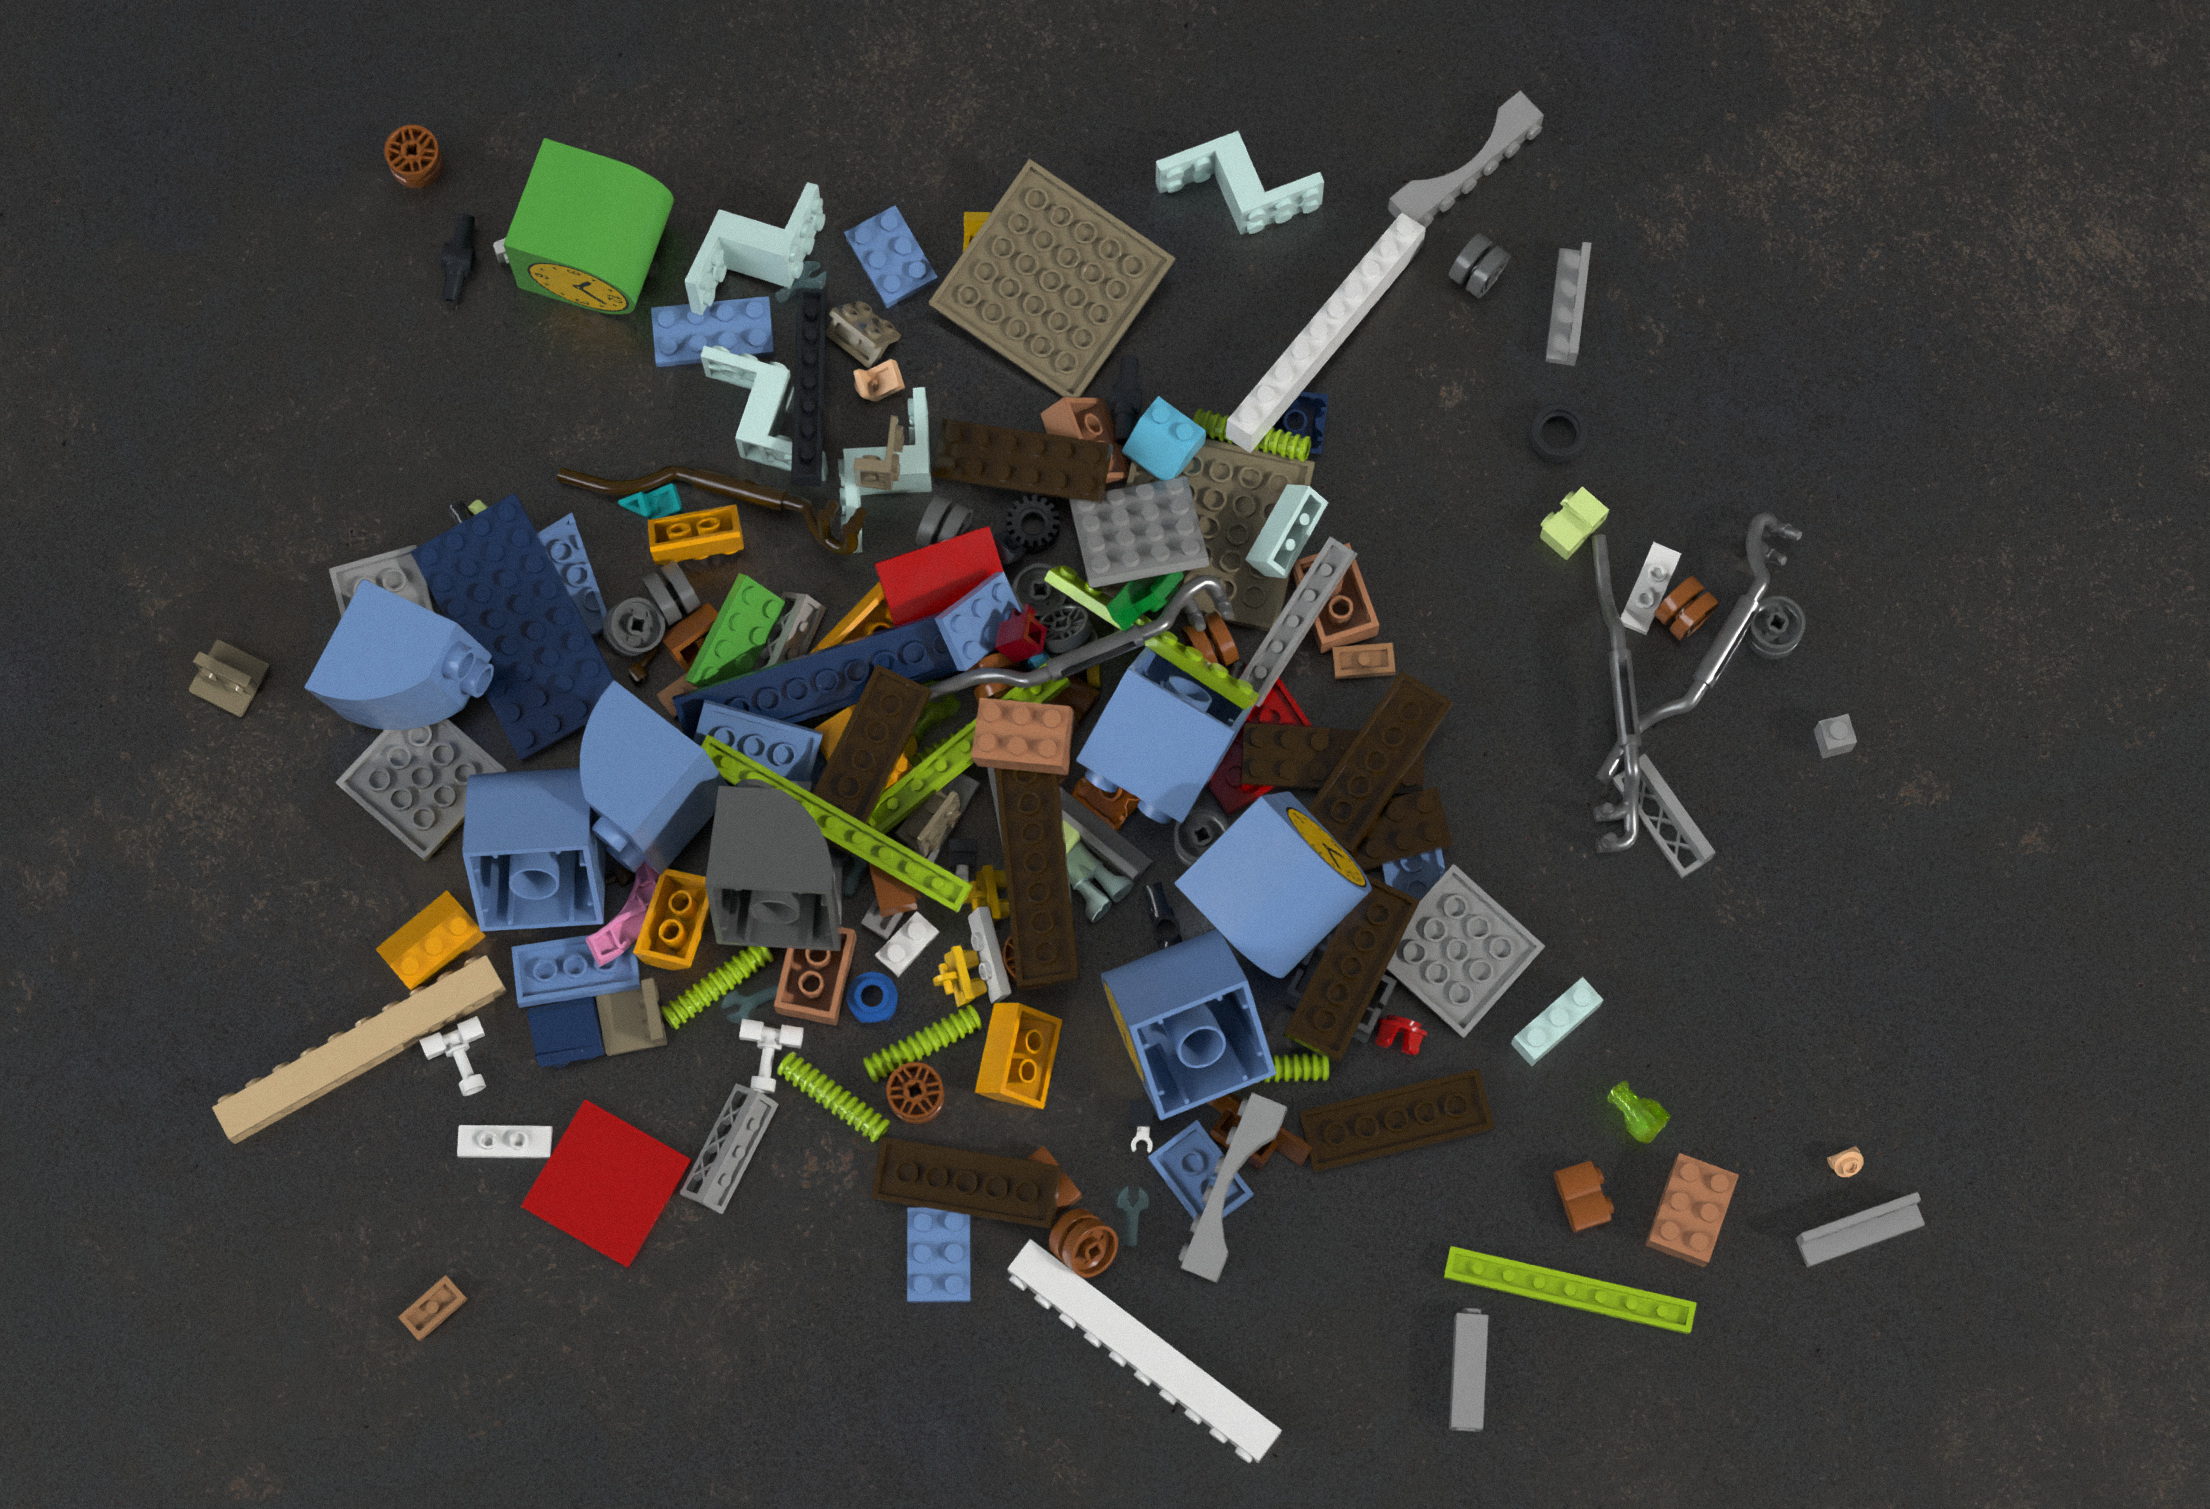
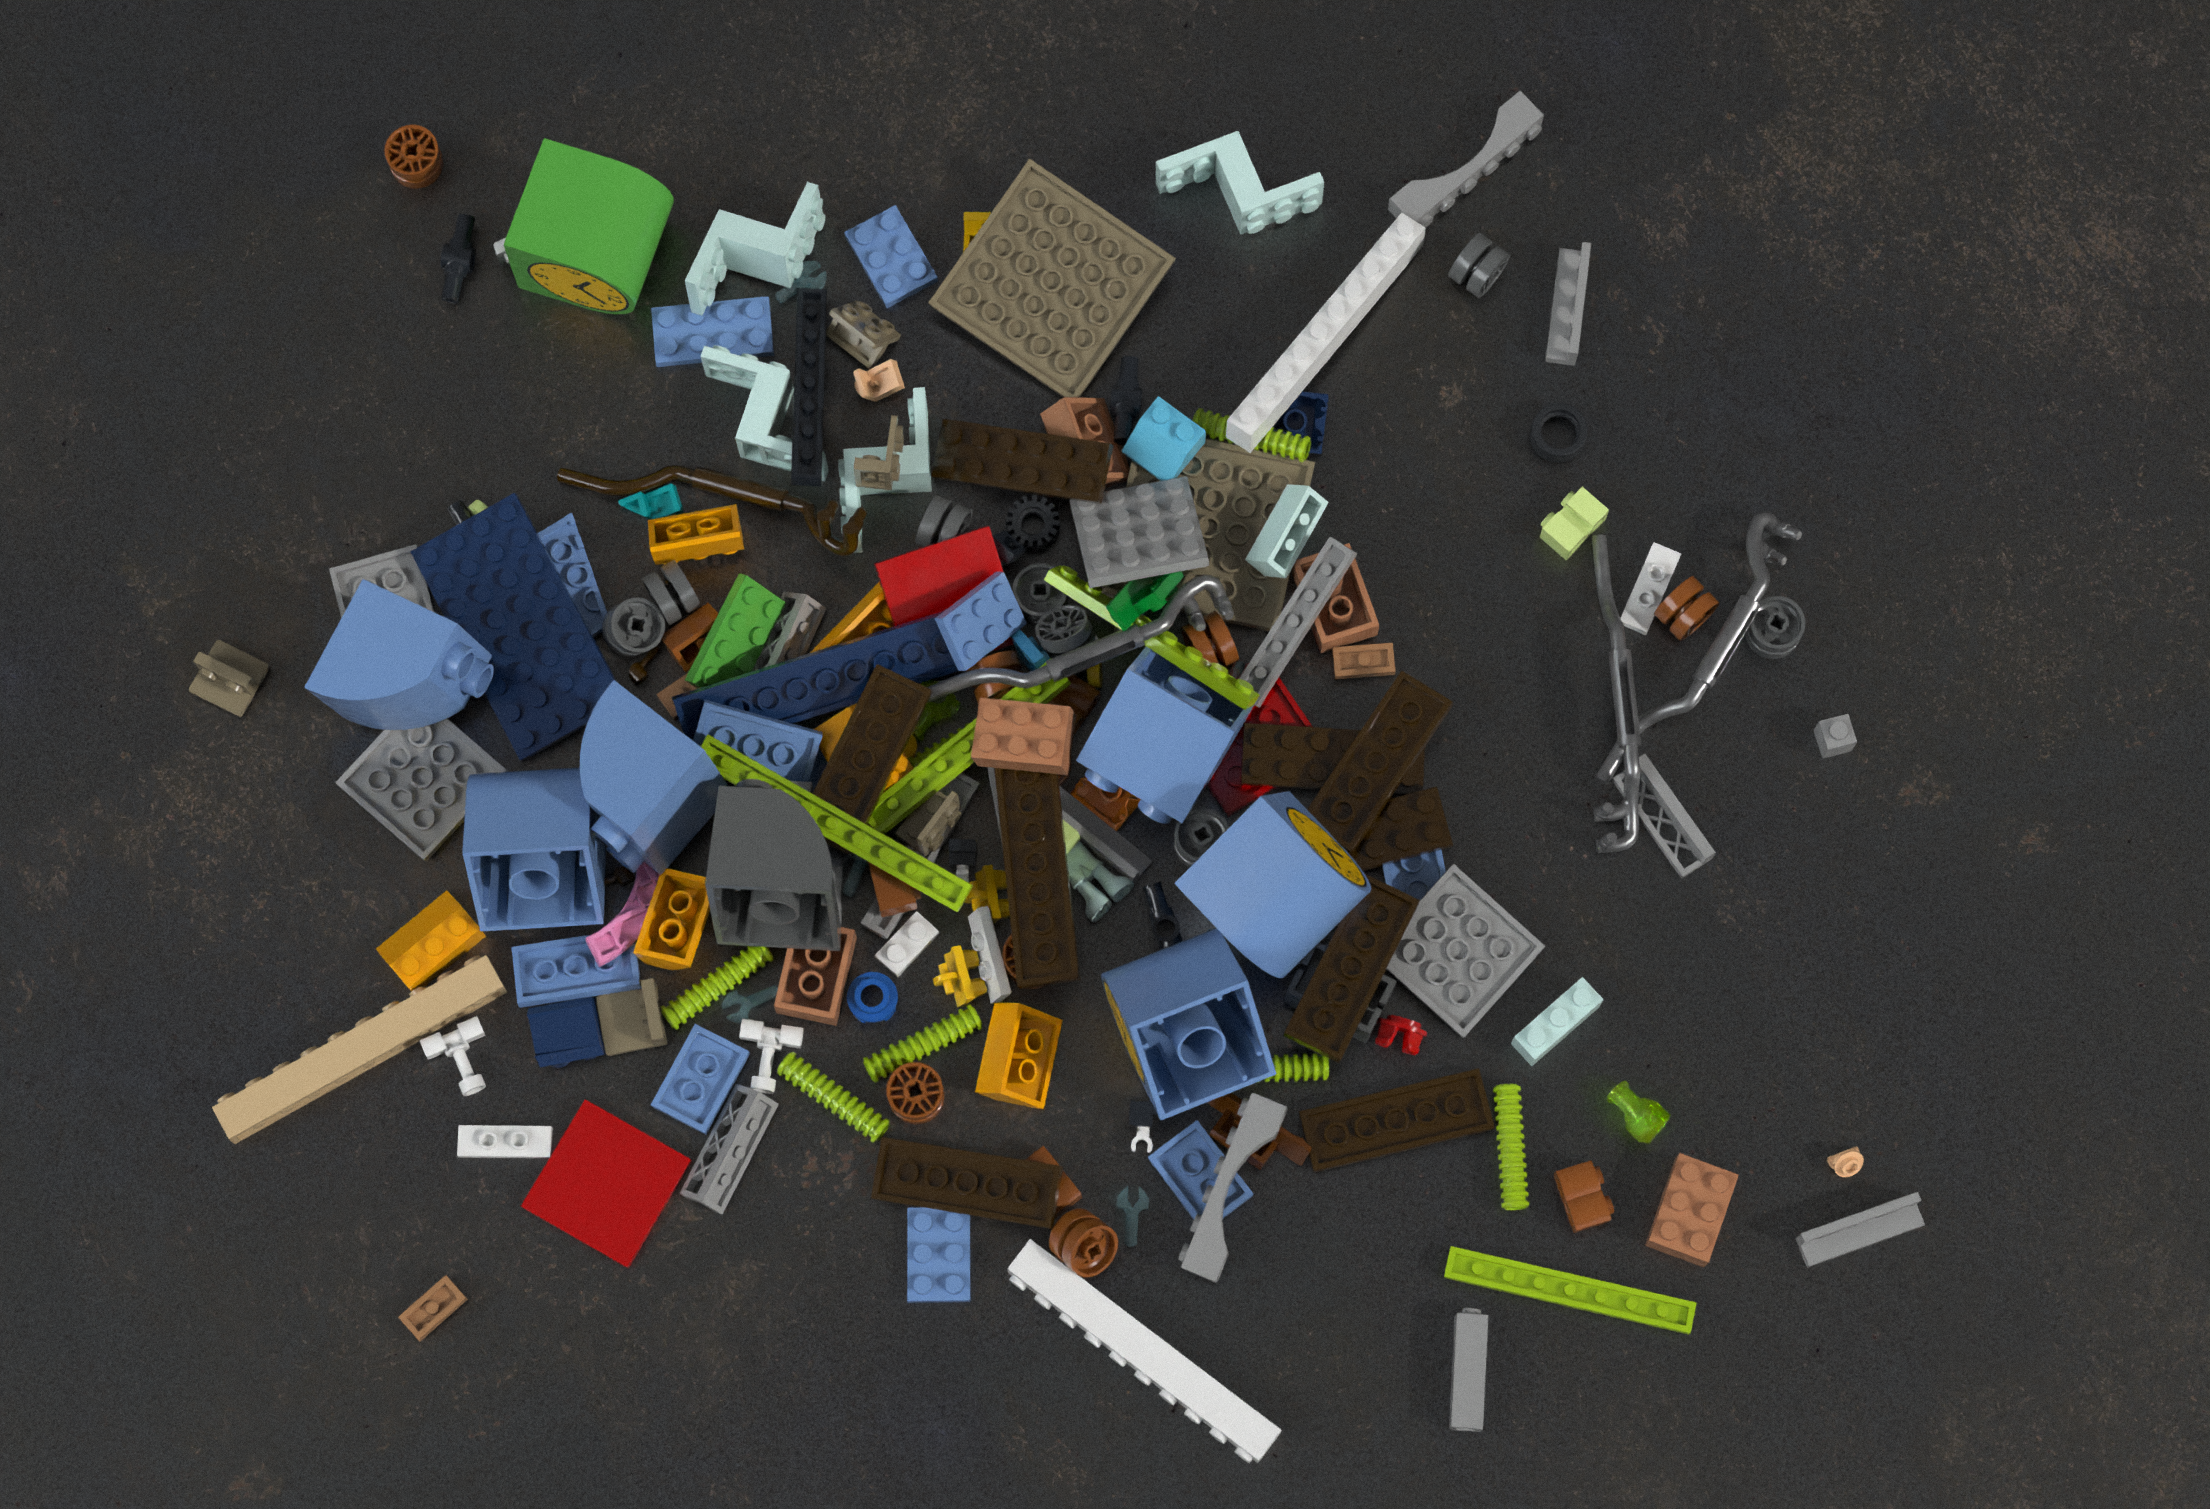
(700, 1079): none -> medium blue plate
(1021, 635): dark red brick -> none
(1511, 1147): none -> lime piece

